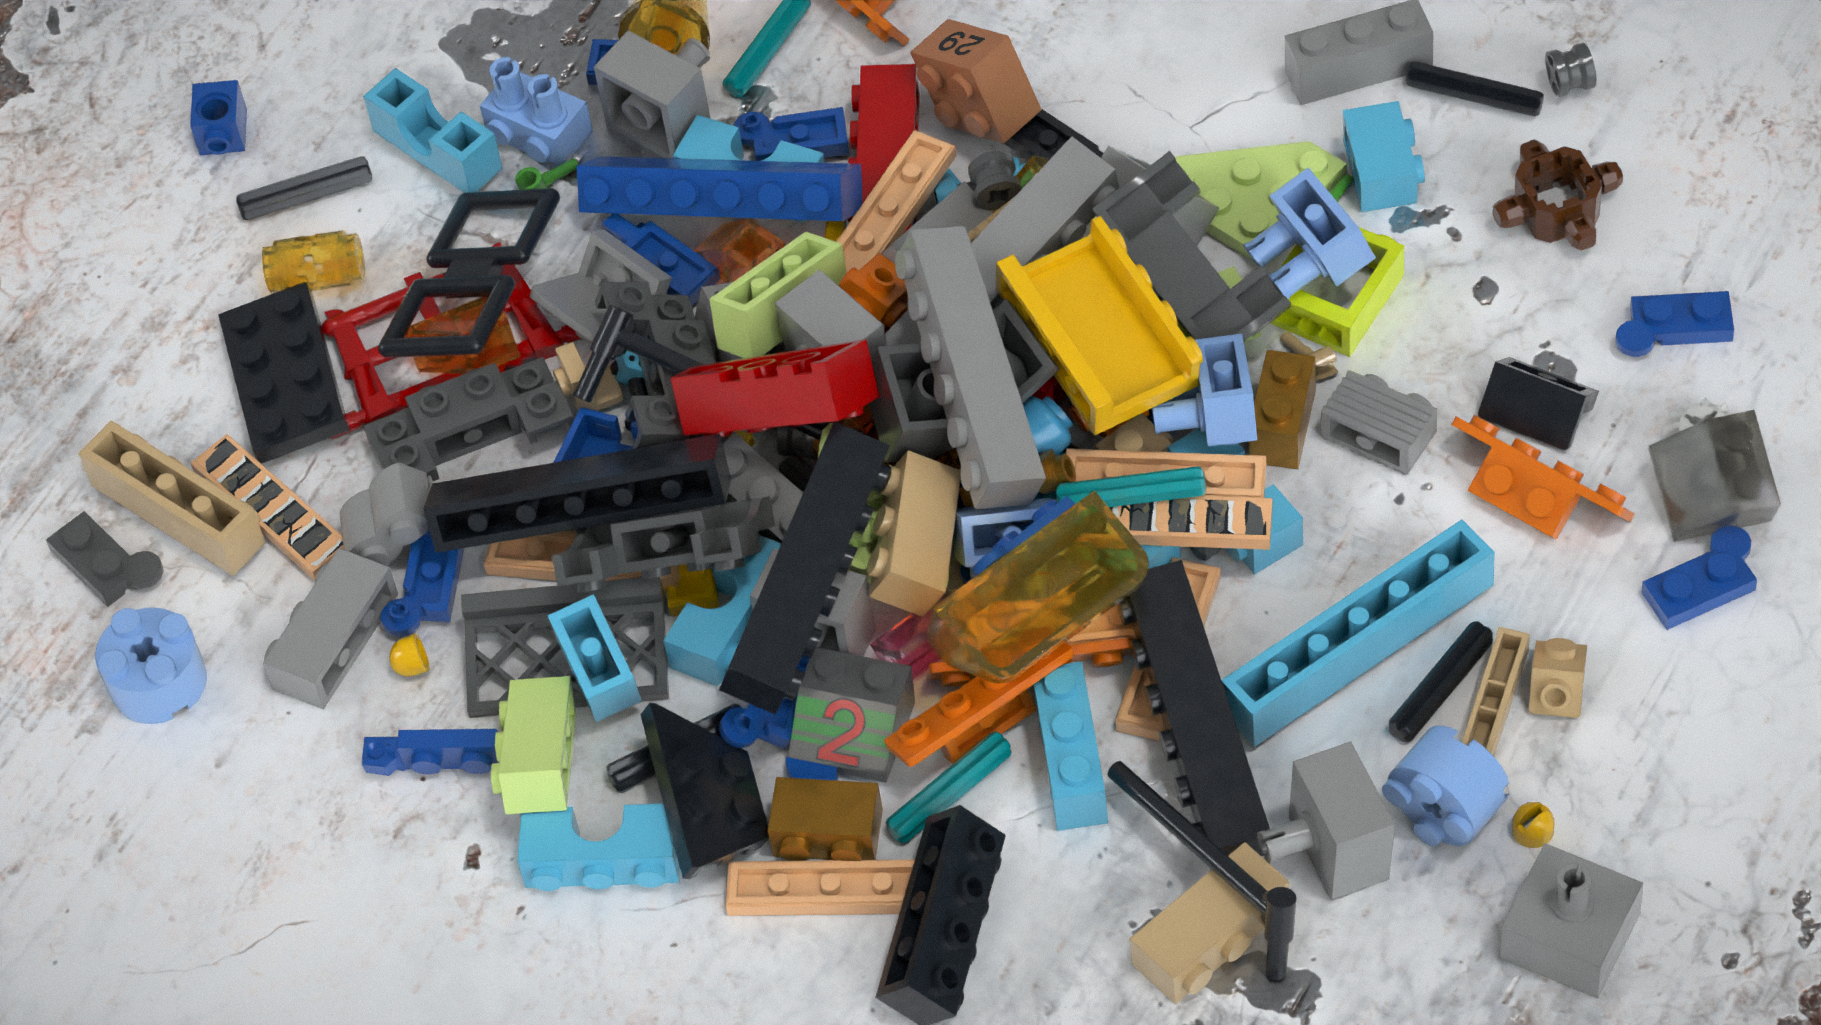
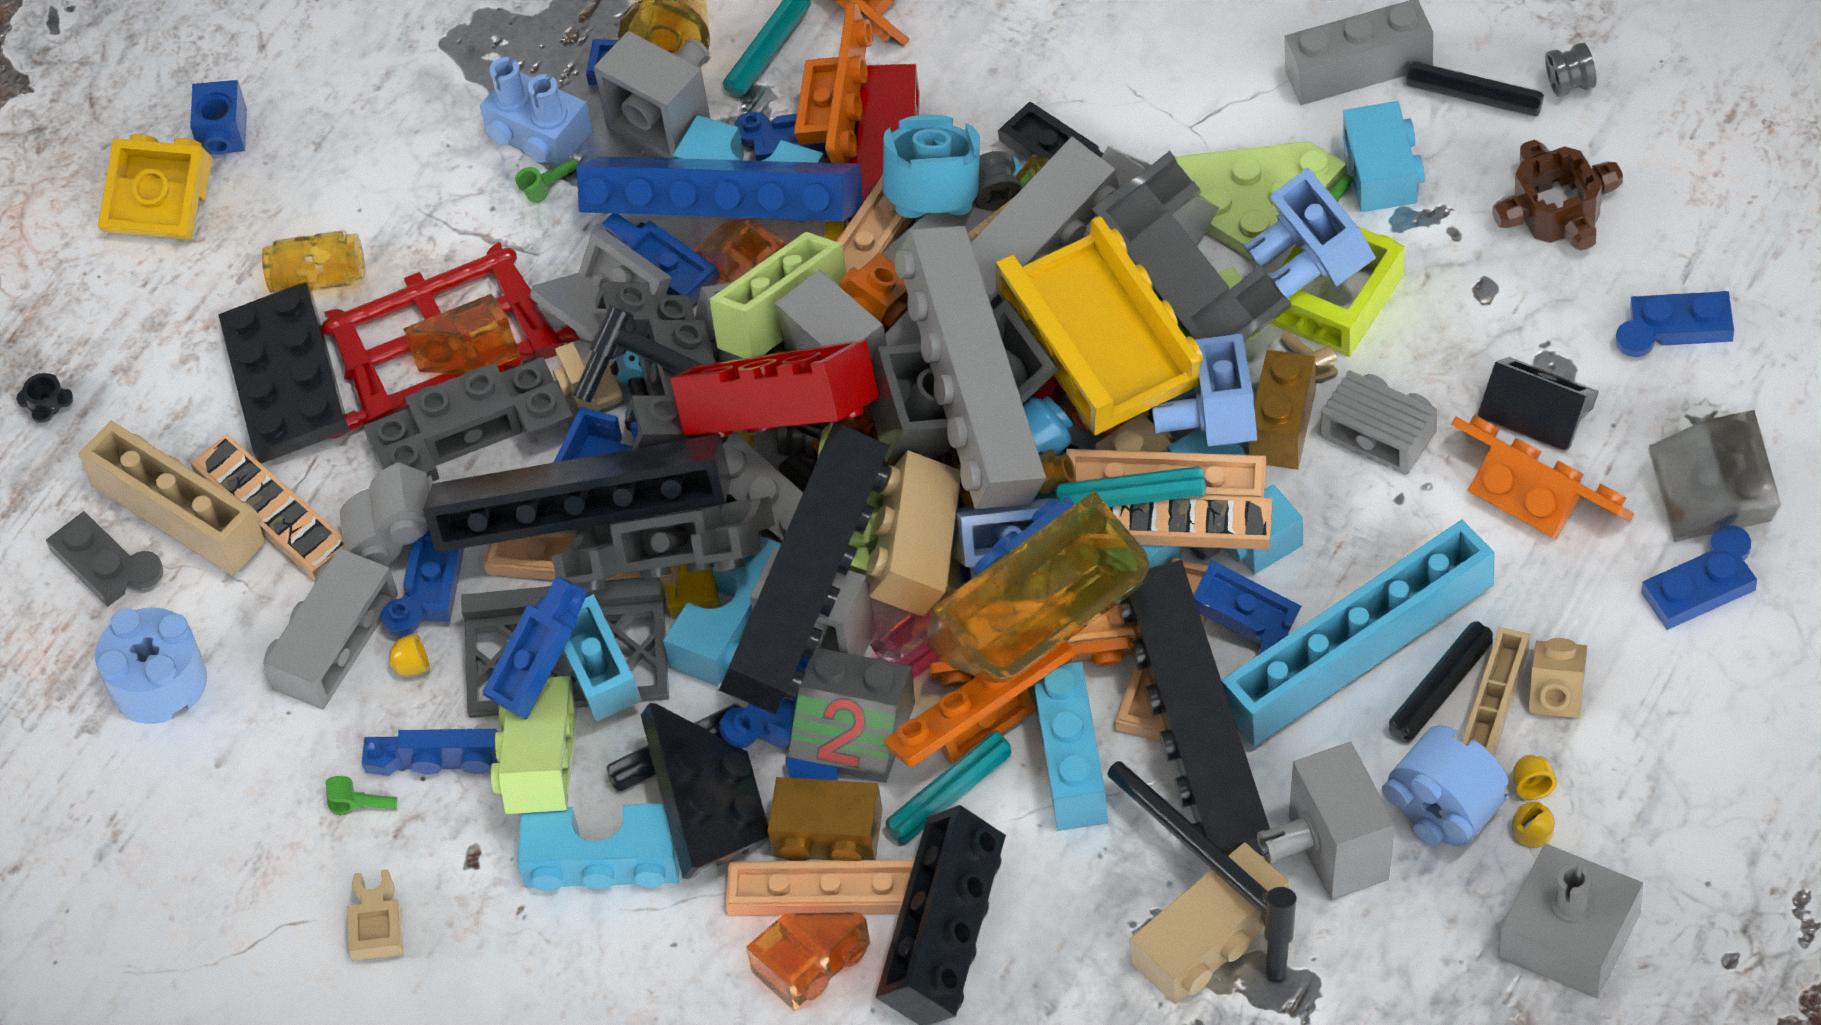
(40, 387): none -> black plate
(154, 187): none -> yellow plate
(304, 188): black axle -> none
(343, 799): none -> bright green hand
(376, 922): none -> tan plate
(454, 150): medium azure arch -> none
(469, 273): black bar -> none
(535, 648): none -> blue hinge
(806, 951): none -> clear orange slope
(831, 91): none -> orange bracket
(931, 166): none -> medium azure brick
(975, 81): nougat brick -> none
(1245, 606): none -> blue hinge
(1534, 777): none -> yellow hinge

